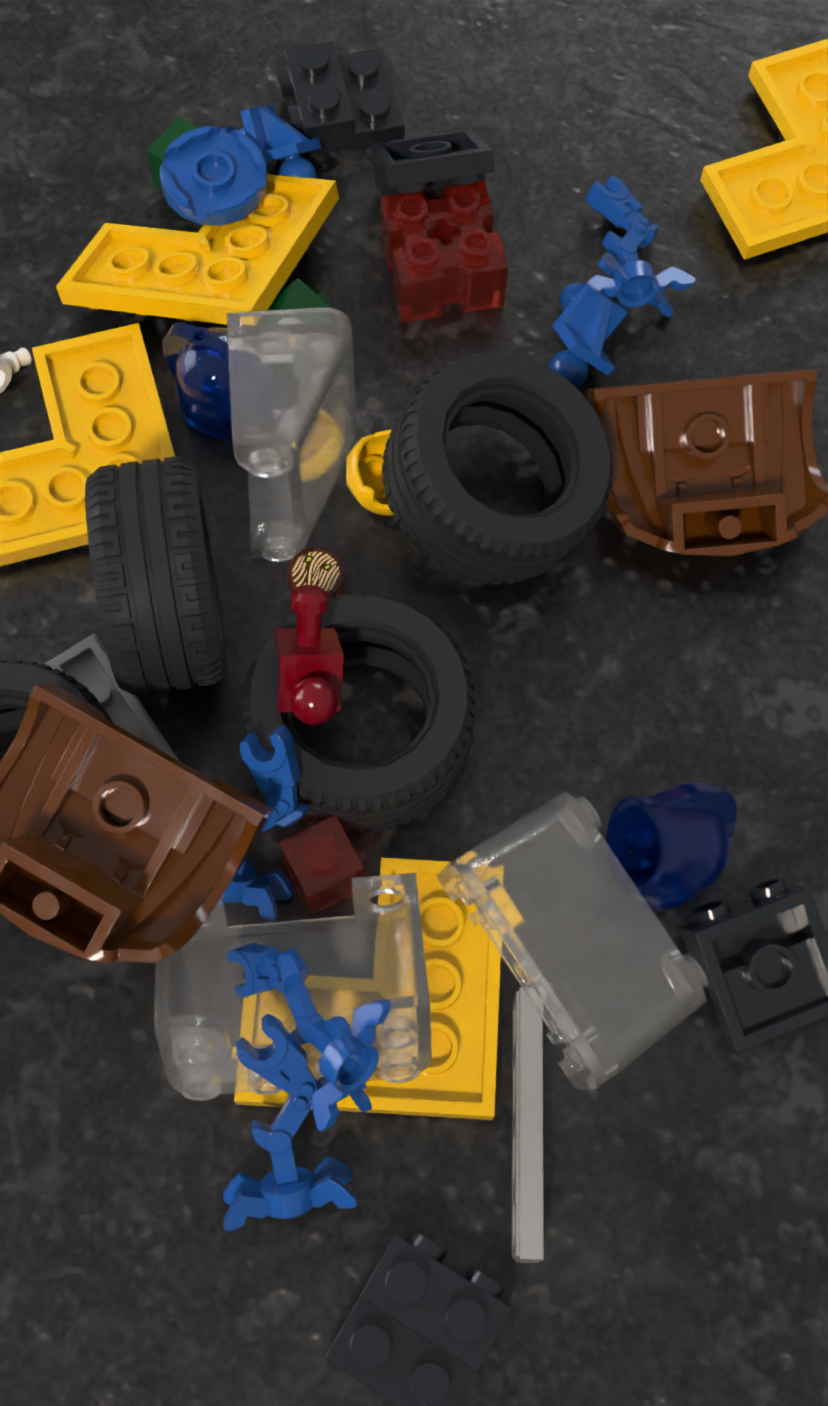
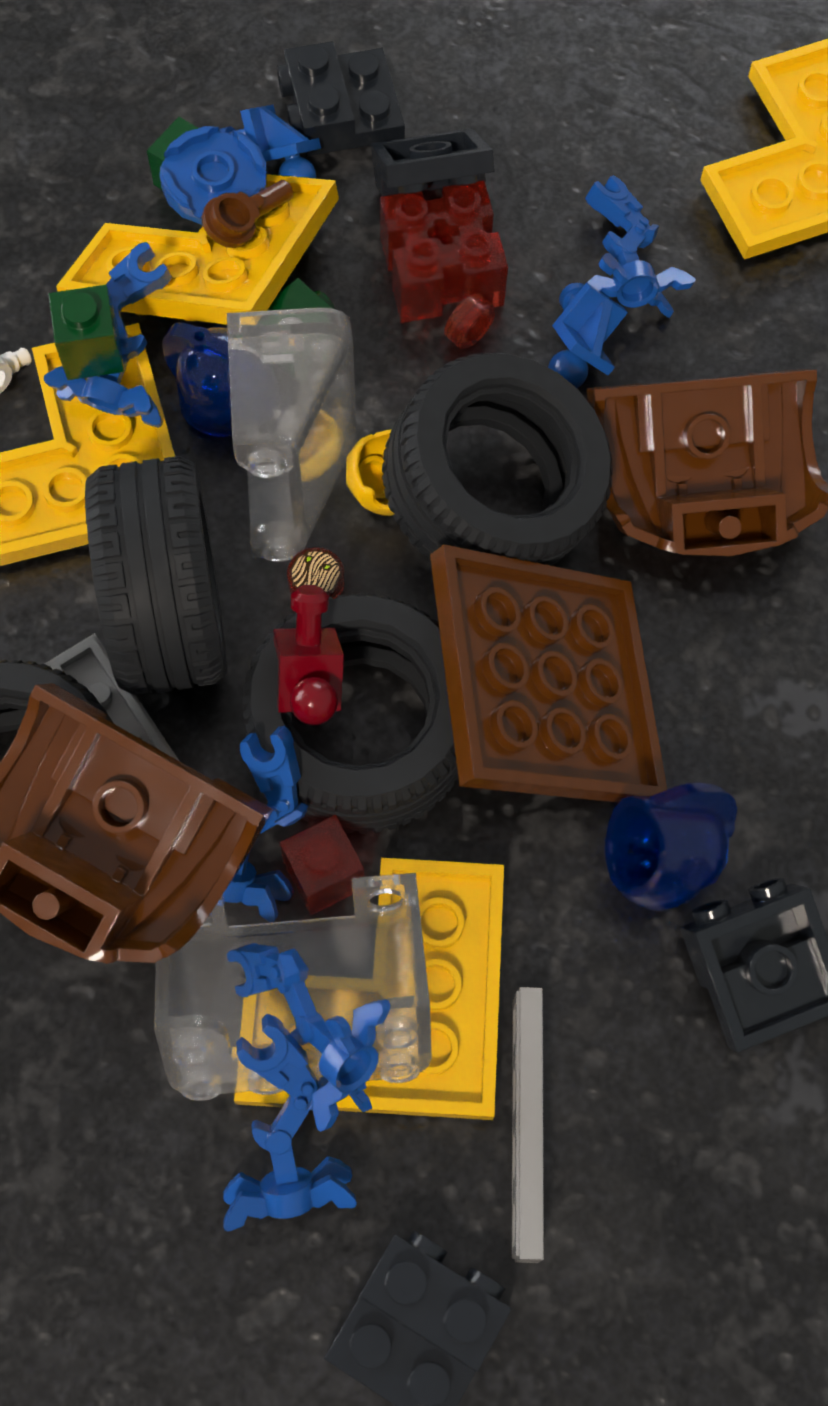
(86, 332): none -> dark green brick
(105, 392): none -> blue piece
(233, 216): none -> reddish brown plate
(469, 321): none -> clear red tile
(545, 679): none -> reddish brown plate
(577, 938): clear windscreen -> none

